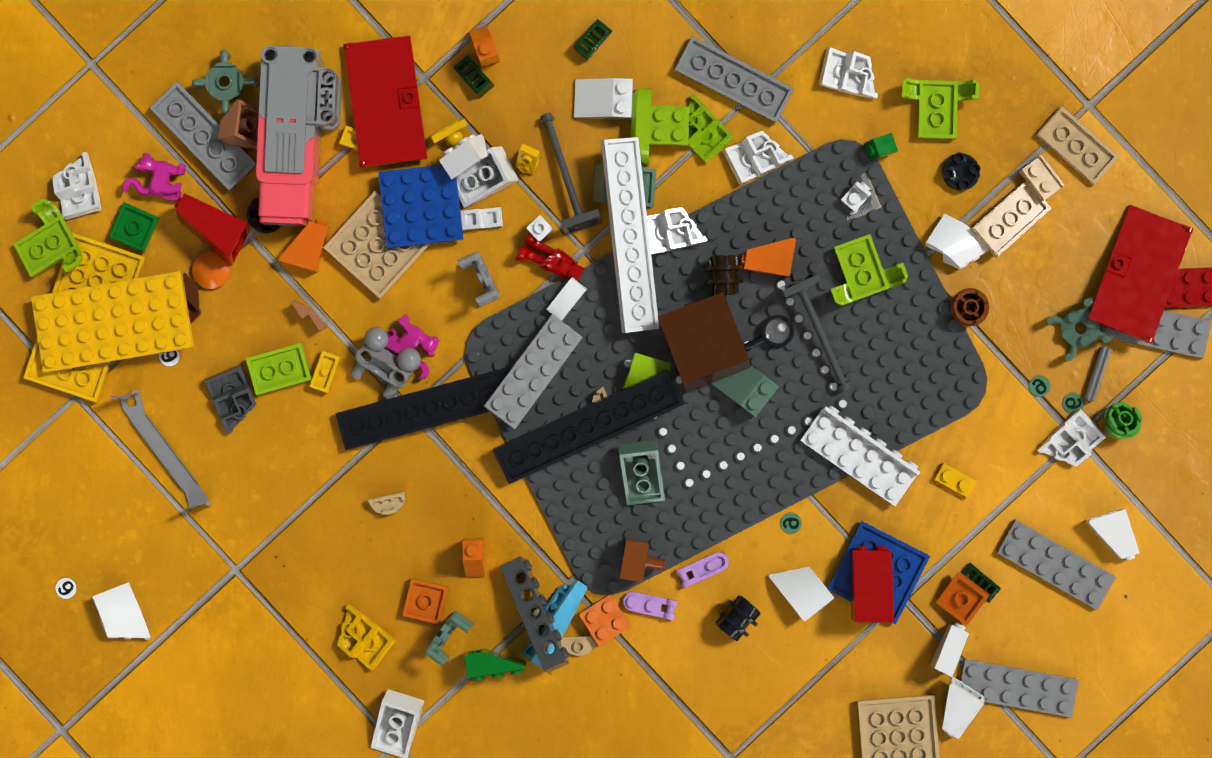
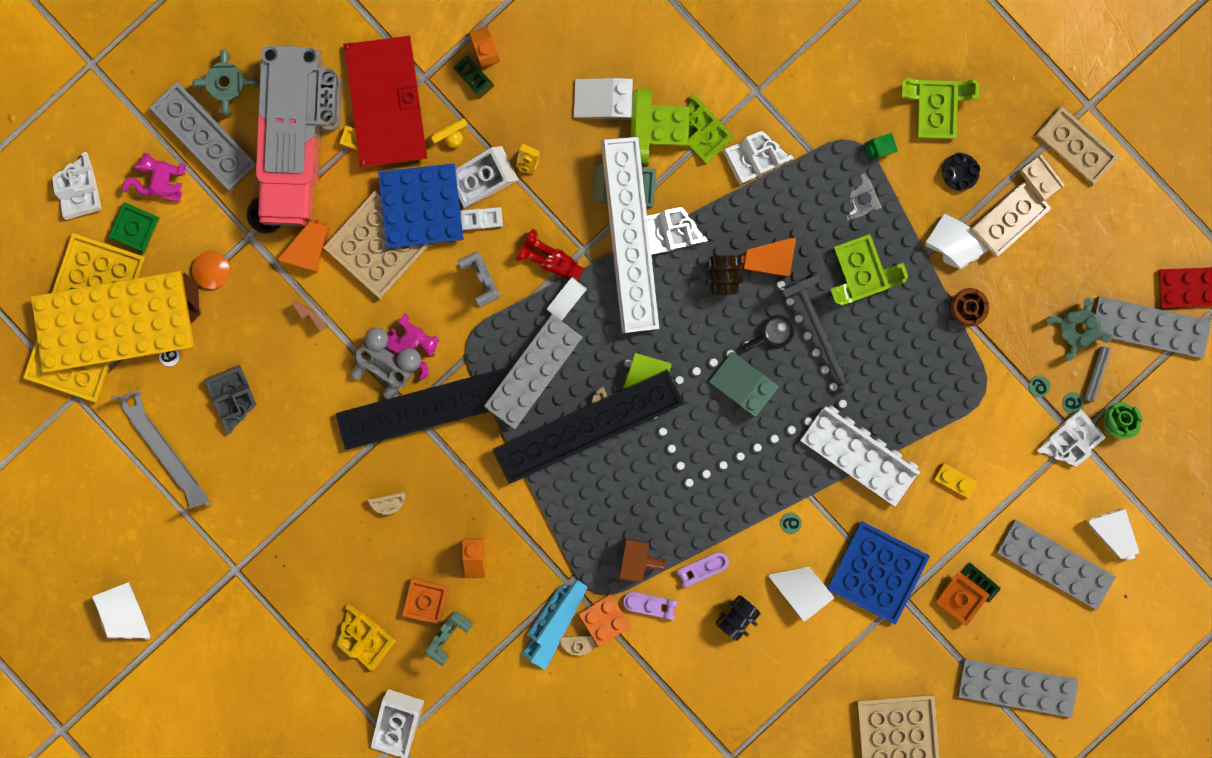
(48, 243): lime piece -> none
(66, 588): white sticker -> none
(213, 227): red slope -> none
(240, 125): nougat slope -> none
(278, 369): lime plate -> none
(325, 372): yellow plate -> none
(464, 155): white slope -> none
(488, 662): green slope -> none
(511, 572): dark grey brick -> none
(539, 228): white bracket -> none
(579, 220): dark grey tile -> none
(587, 55): dark green slope -> none
(641, 472): sand green slope -> none
(704, 341): reddish brown container -> none
(734, 79): light grey plate -> none
(848, 73): white slope -> none
(856, 196): white bracket -> none
(871, 585): red slope -> none
(949, 649): white slope -> none
(960, 707): white slope -> none
(1140, 274): red door -> none

